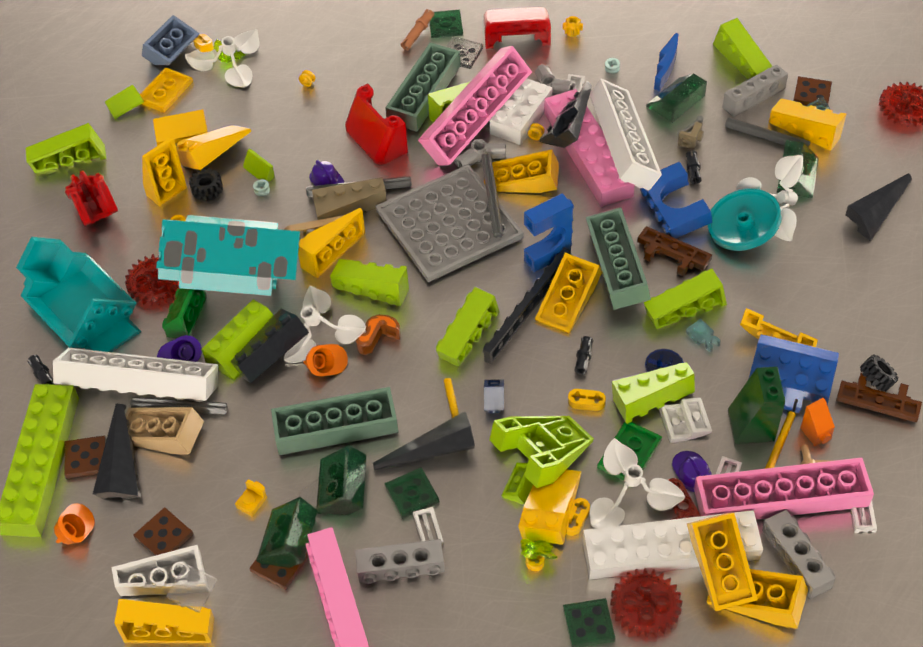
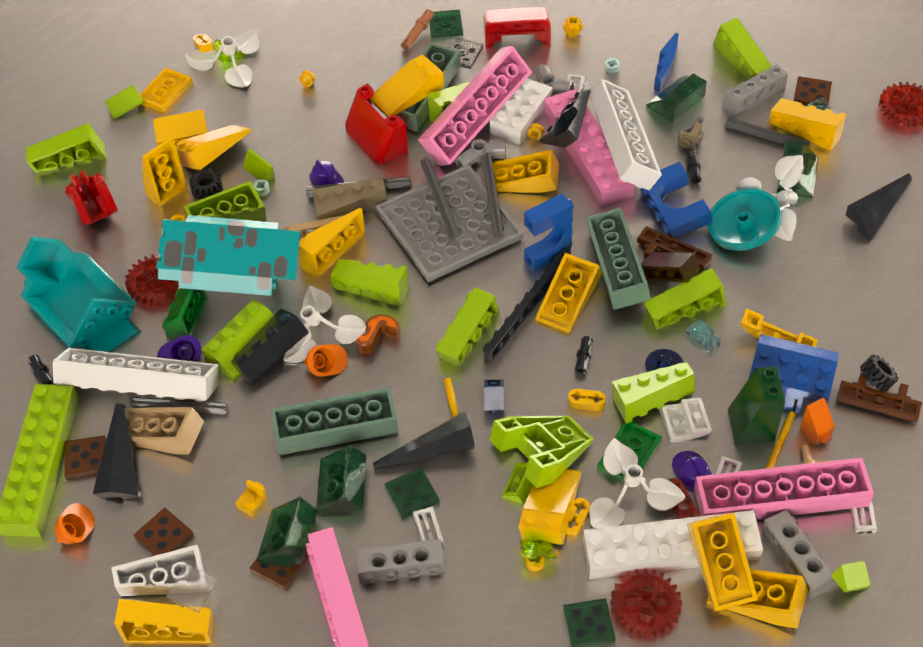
(168, 42): sand blue slope -> none
(234, 203): none -> lime wedge
(408, 86): none -> yellow slope
(439, 198): none -> dark grey axle
(670, 266): none -> dark brown brick
(852, 576): none -> lime slope

